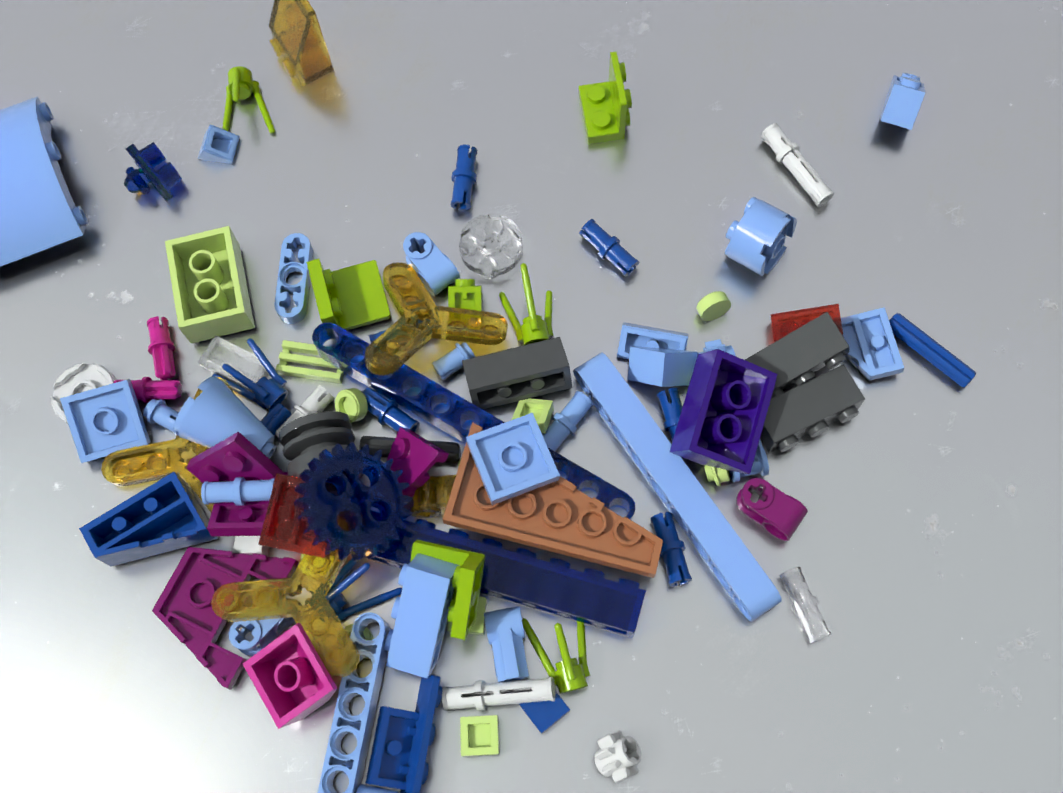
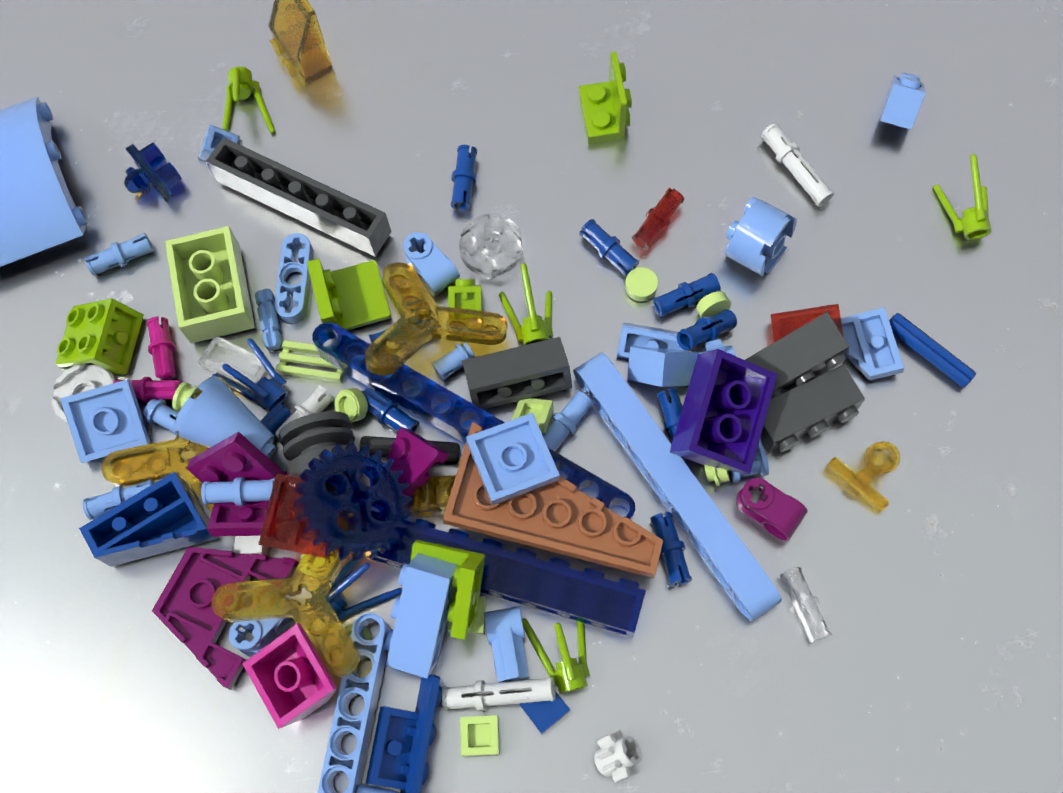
(100, 335): none -> lime bracket
(100, 504): none -> light blue pin
(119, 254): none -> light blue pin
(182, 393): none -> yellowish green bush
(268, 319): none -> light blue axle
(299, 196): none -> dark grey brick
(641, 284): none -> yellowish green tile
(658, 218): none -> clear red pin
(686, 294): none -> blue pin
(706, 329): none -> blue pin
(859, 482): none -> clear yellow piece
(975, 220): none -> lime plant

